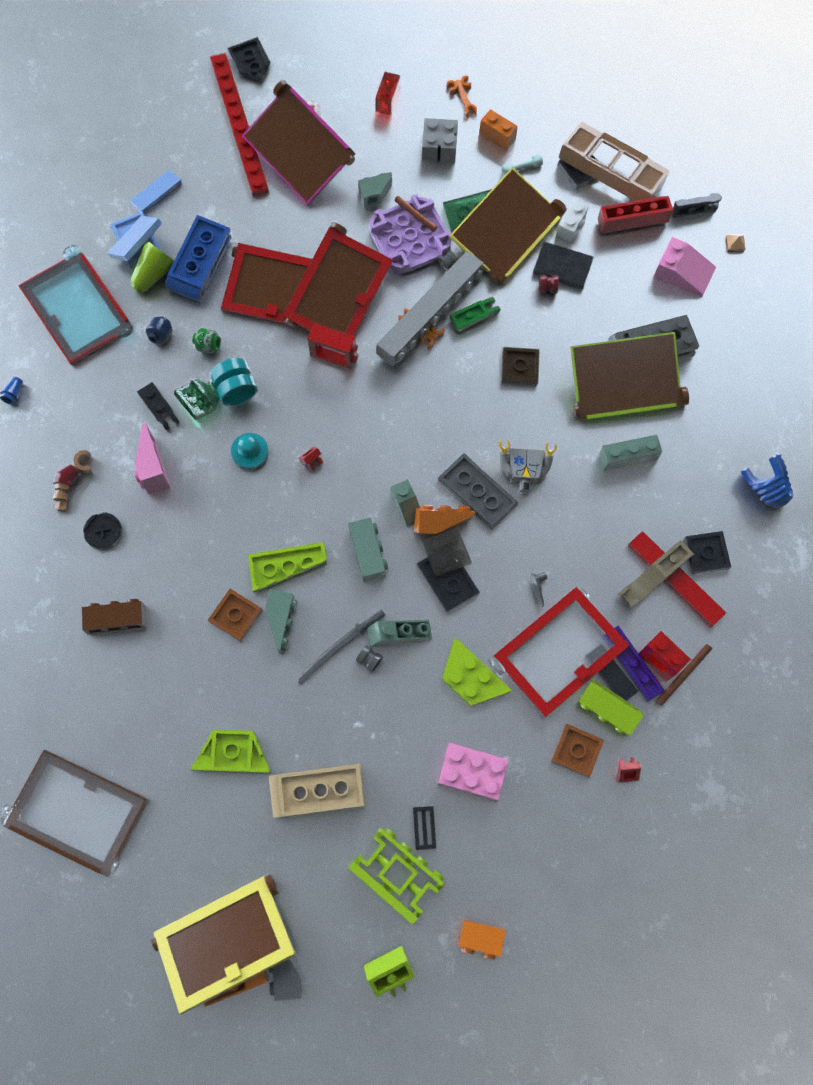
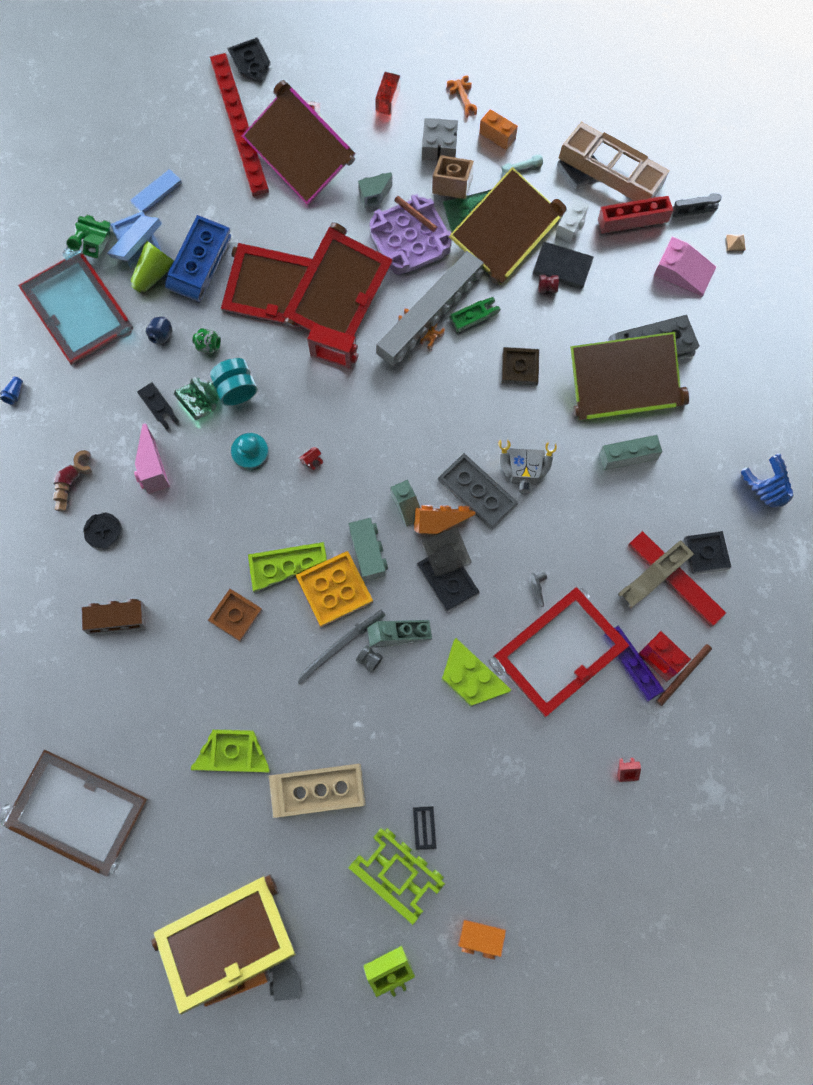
(93, 233): none -> green hips
(279, 611): sand green slope -> none
(334, 589): none -> light orange plate
(447, 261): dark grey wheel -> none
(452, 177): none -> medium nougat brick
(473, 772): bright pink brick -> none
(577, 750): dark orange tile -> none
(611, 707): lime brick -> none
(617, 681): black tile -> none

